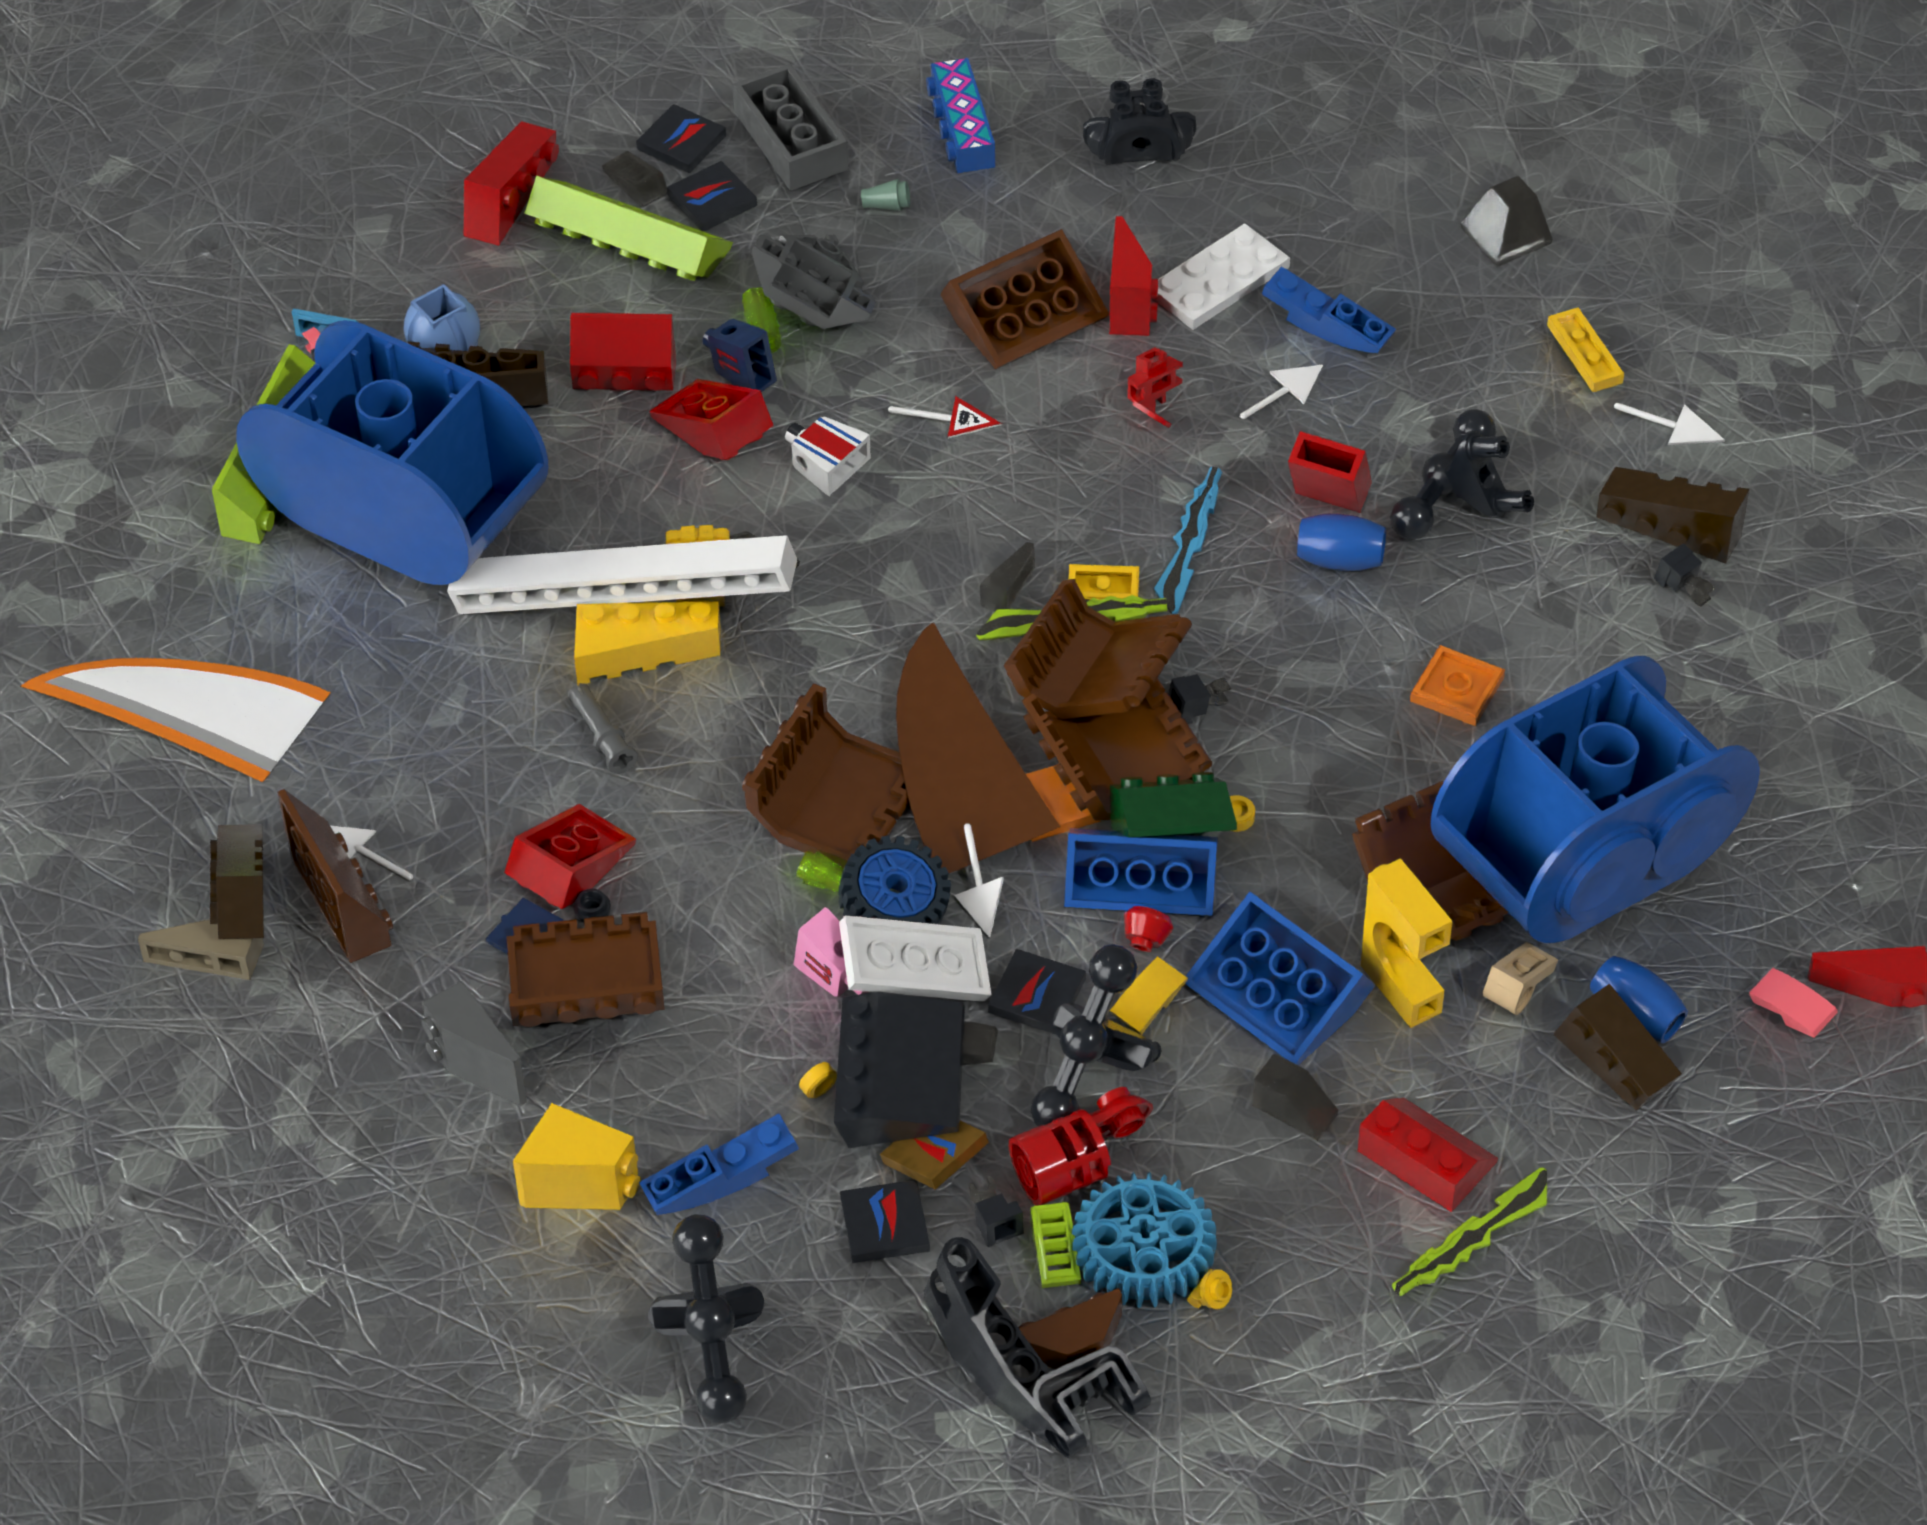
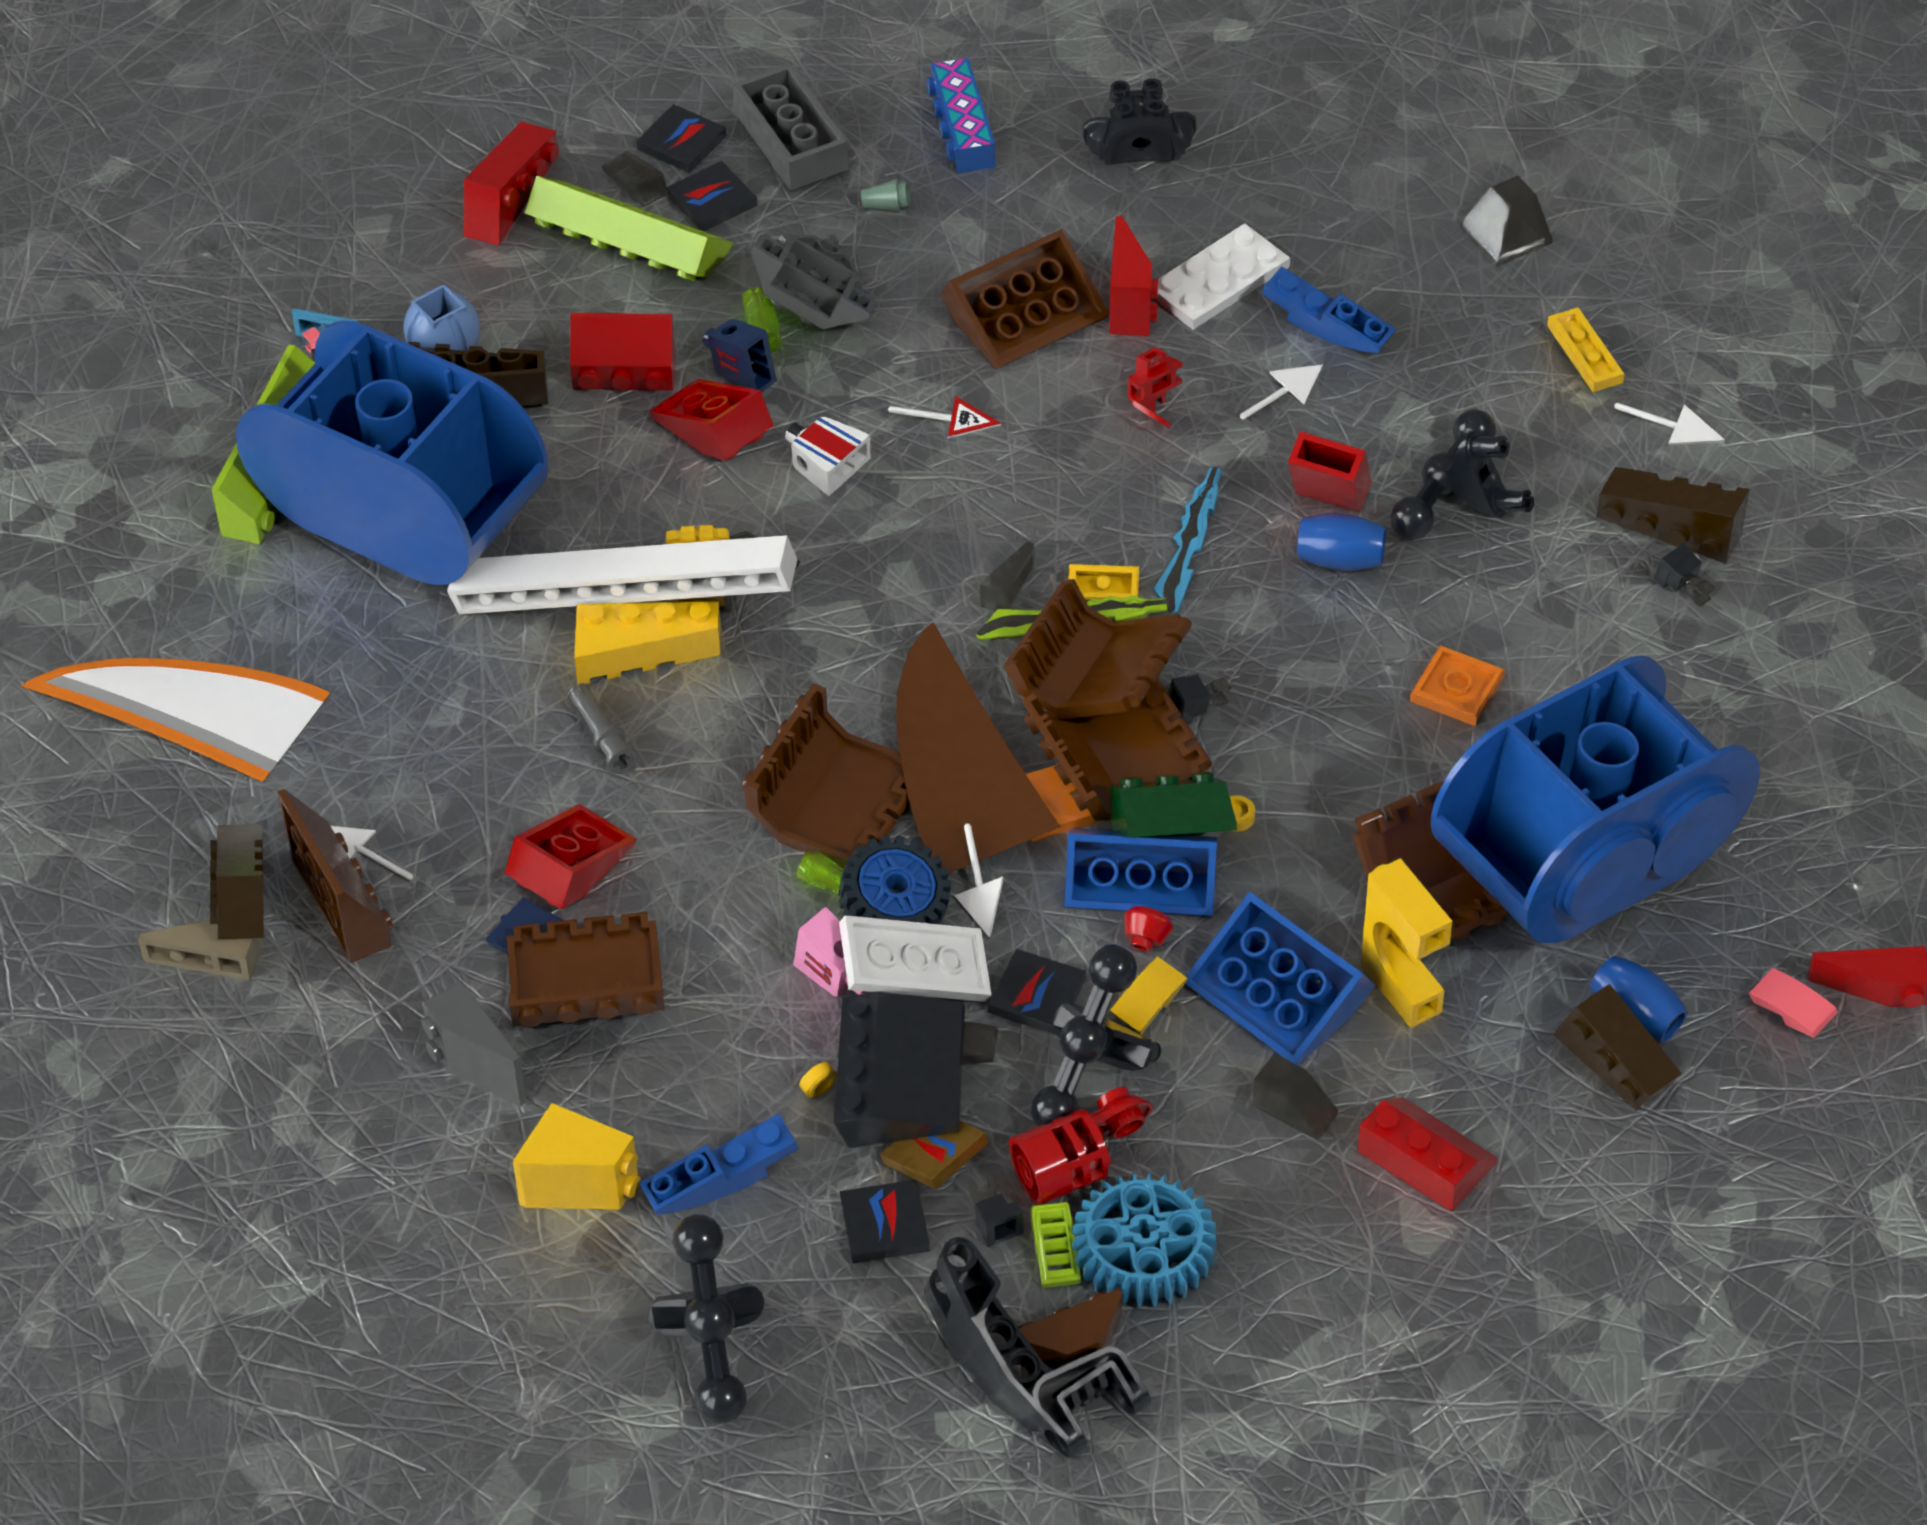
(591, 899): black plate -> none
(1212, 1291): yellow plate -> none
(1475, 1232): lime sword -> none
(1516, 975): tan plate -> none

